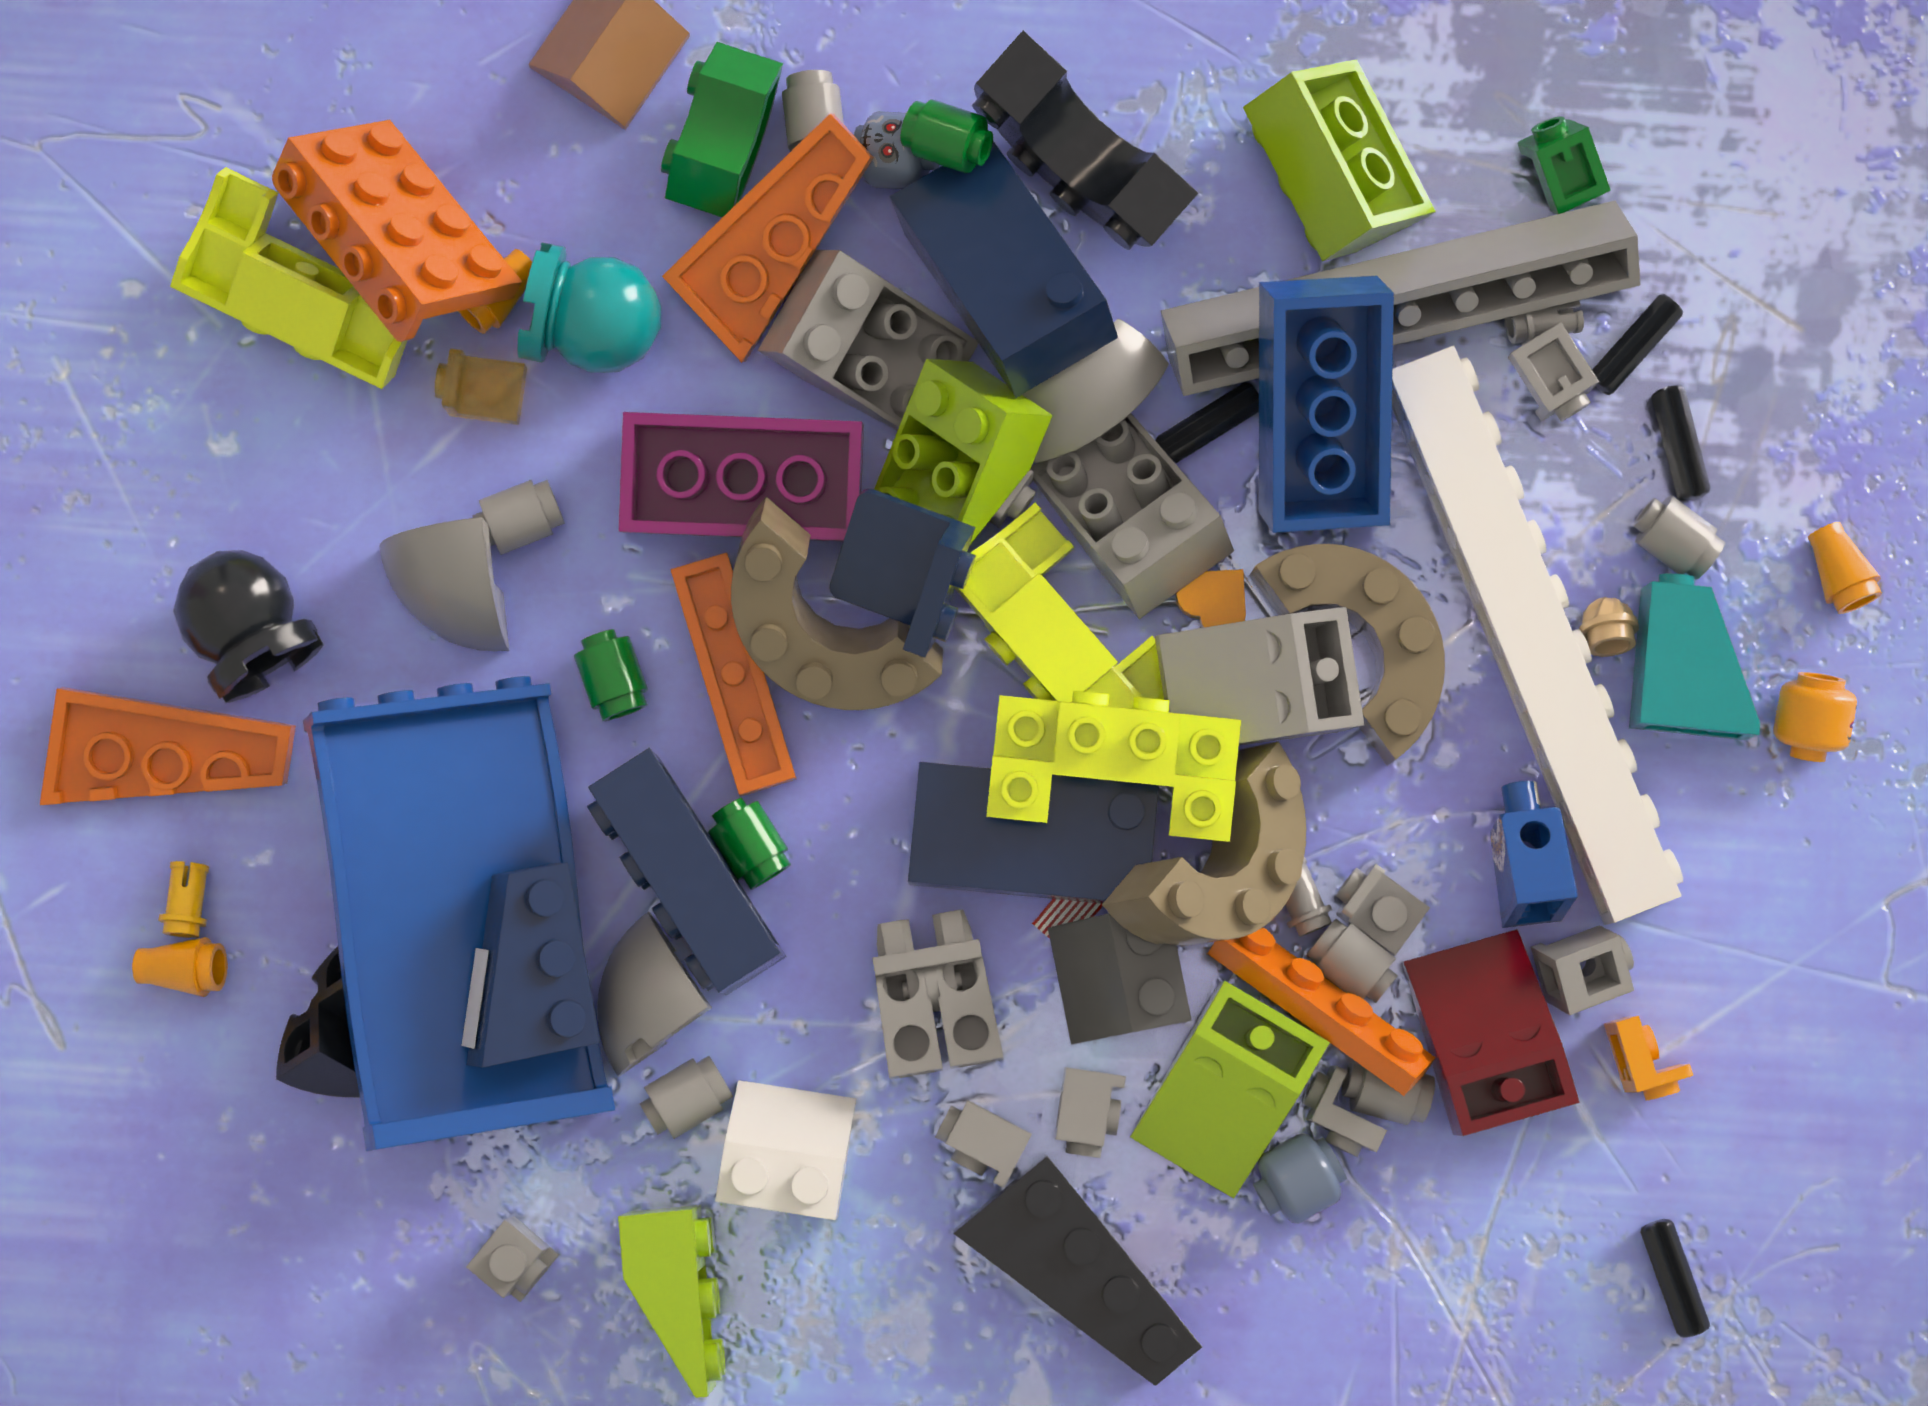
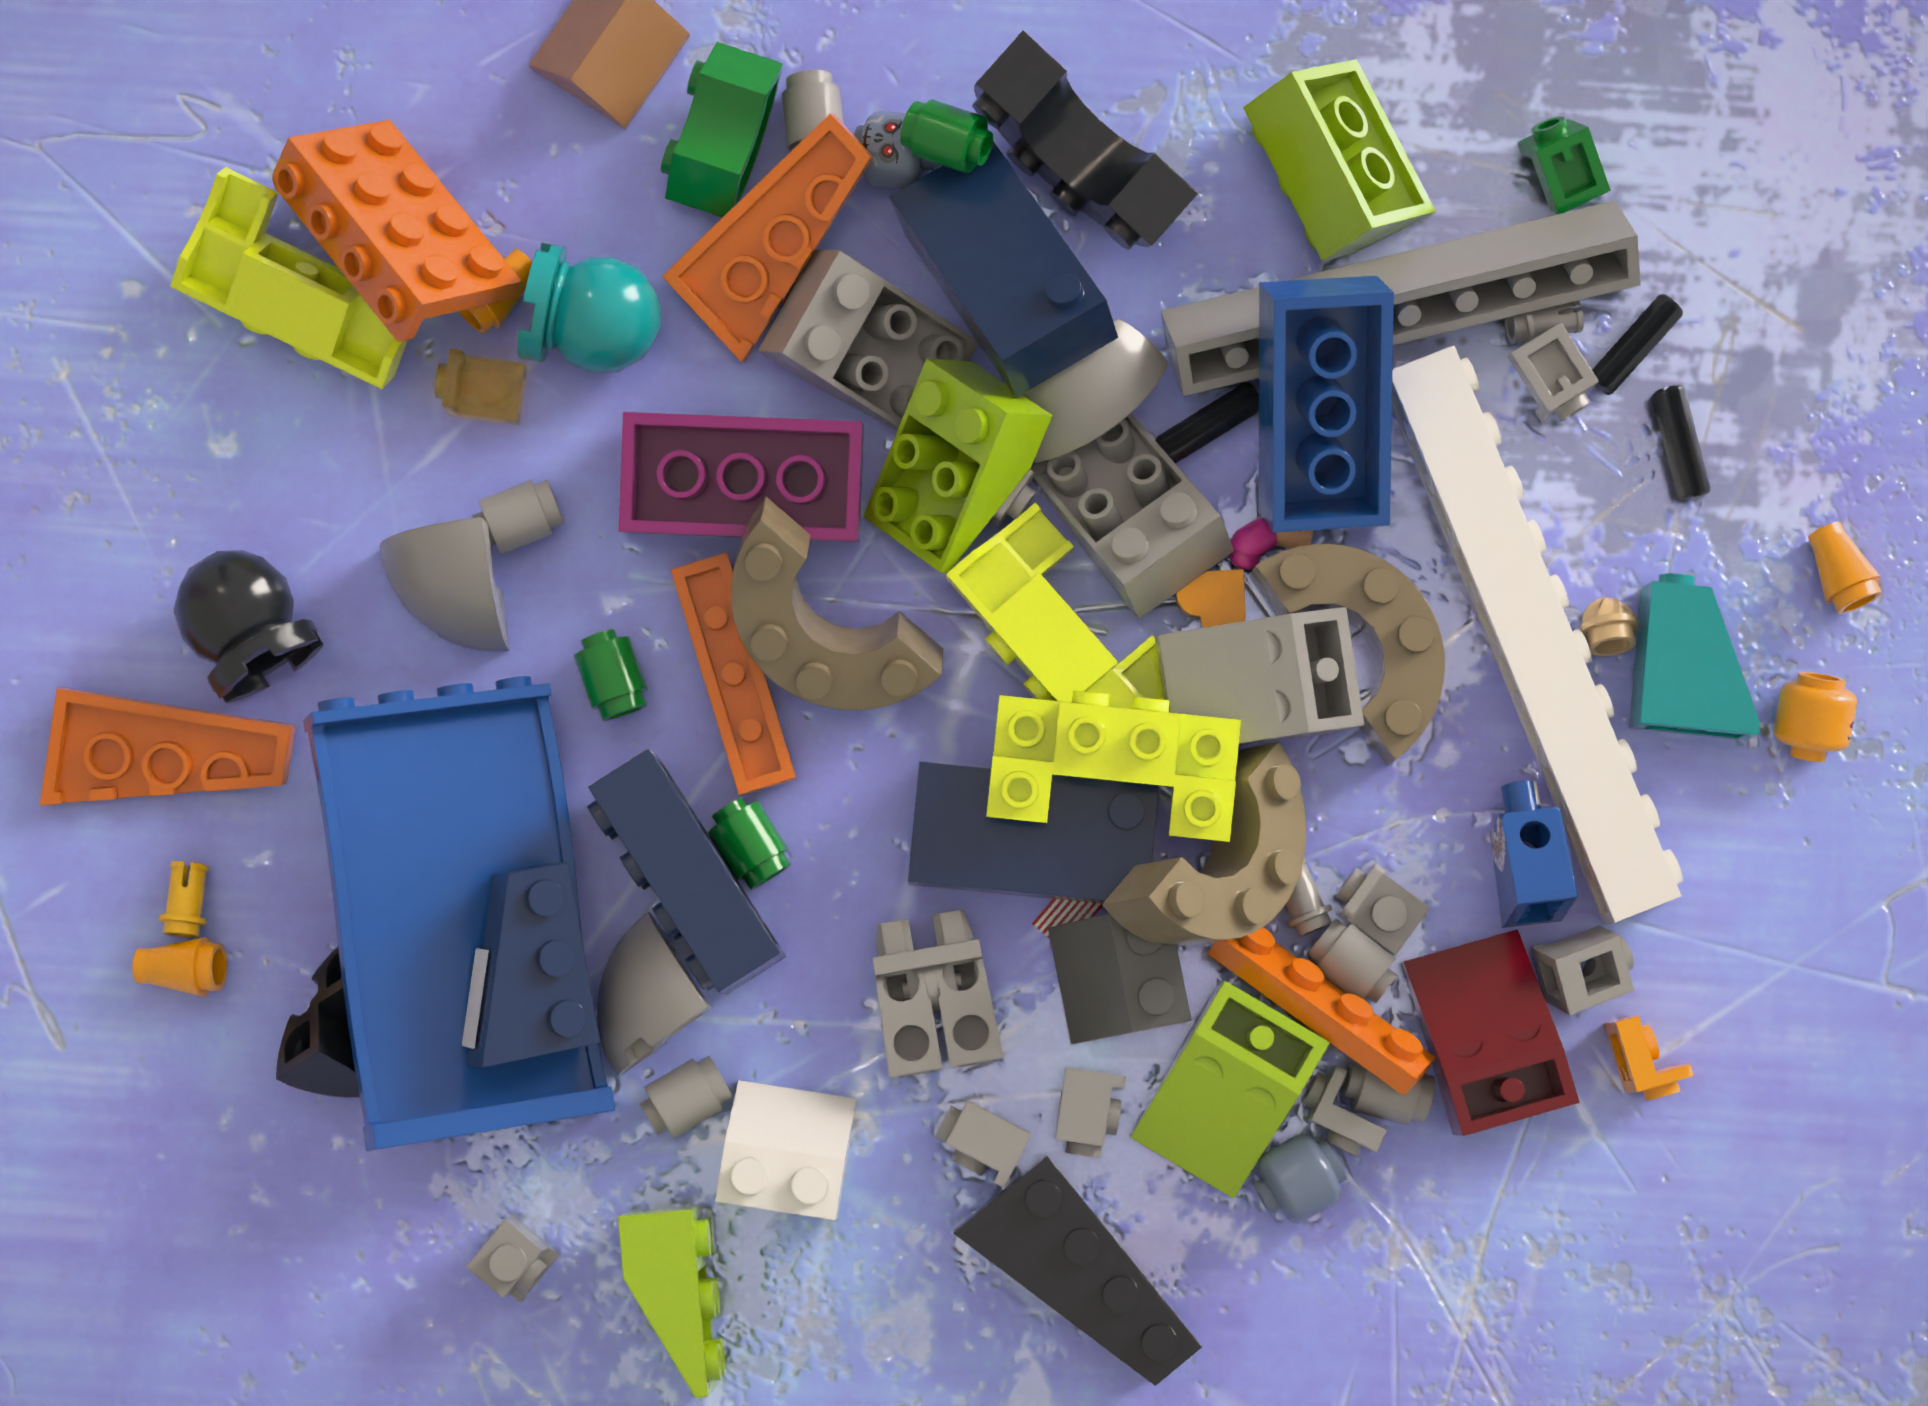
(904, 566): dark blue bracket -> none
(1257, 539): none -> dark pink arm
(1675, 1278): black axle -> none
(1678, 537): light grey brick -> none

